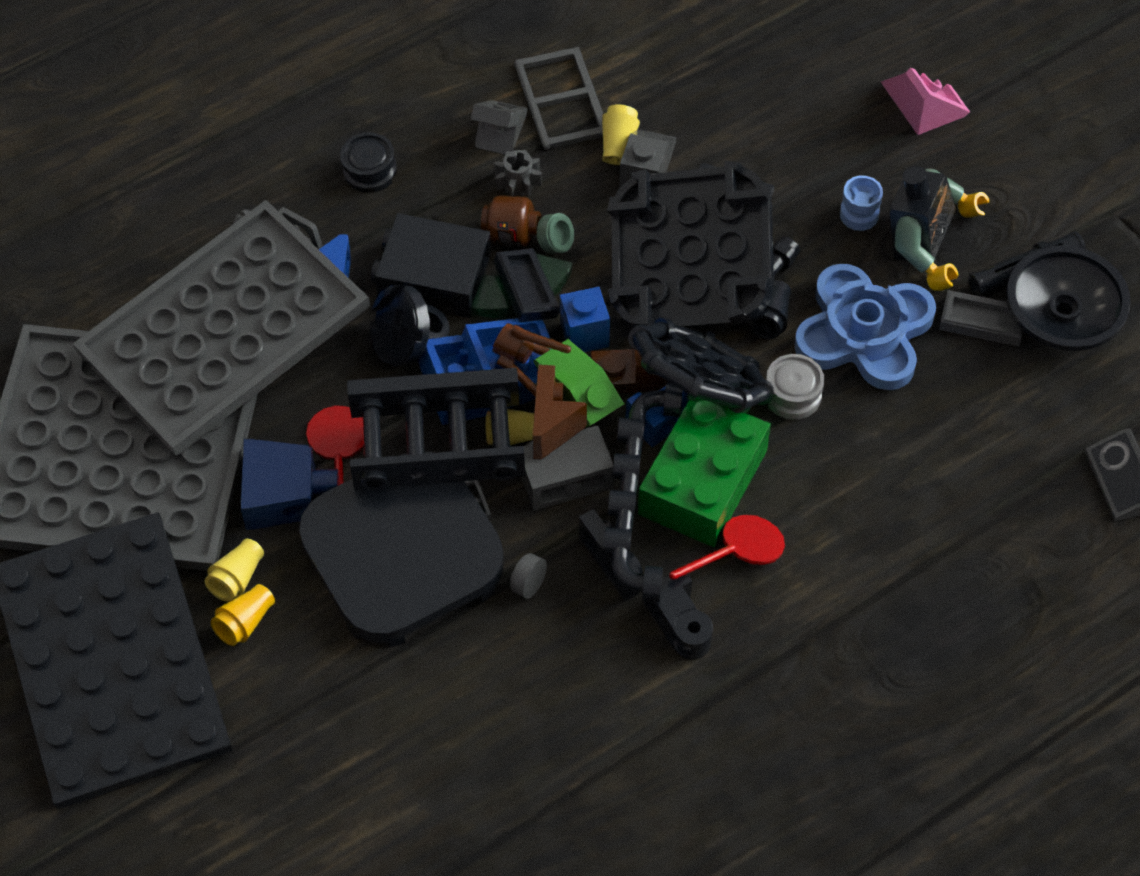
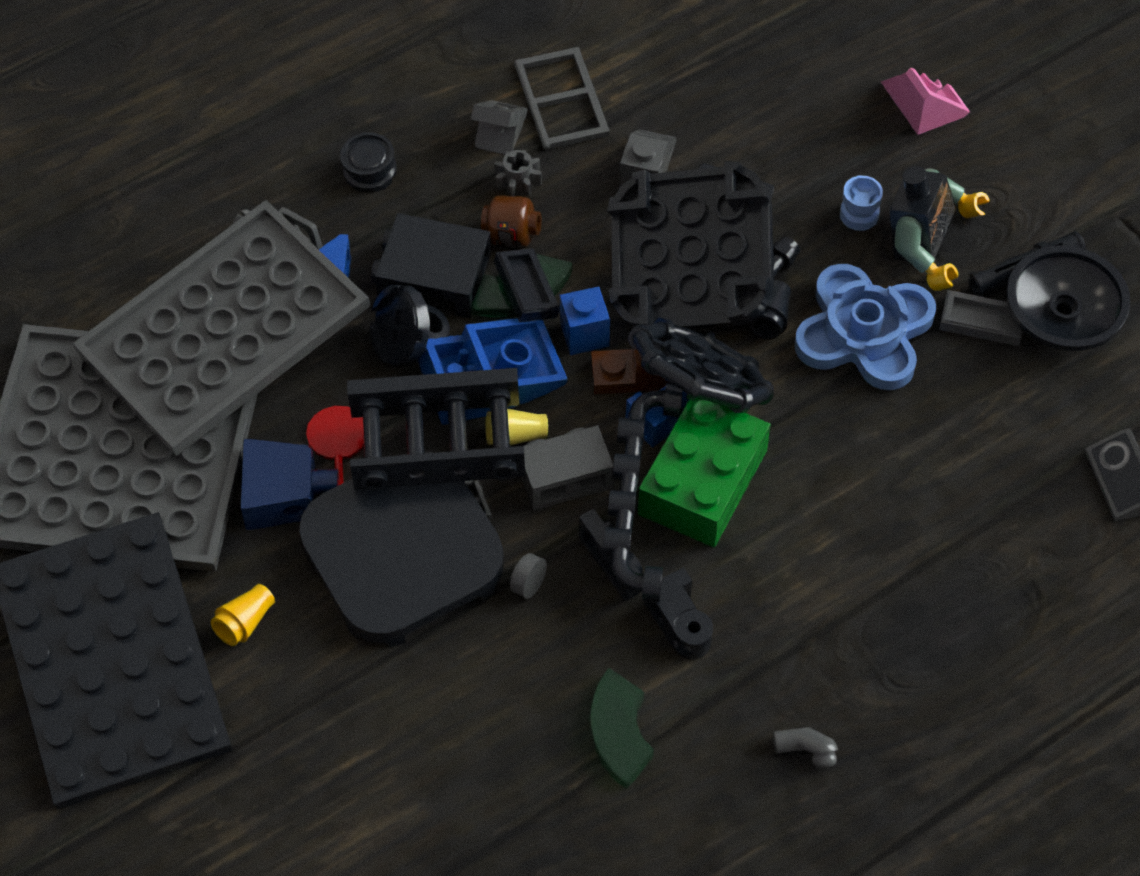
(233, 572): light yellow cone -> none
(517, 344): reddish brown plant -> none
(553, 418): reddish brown slope -> none
(555, 233): sand green tile -> none
(583, 381): bright green slope -> none
(616, 730): none -> clear green tile
(617, 126): light yellow cone -> none
(748, 539): red piece -> none
(796, 385): light grey wheel -> none
(808, 740): none -> dark grey arm

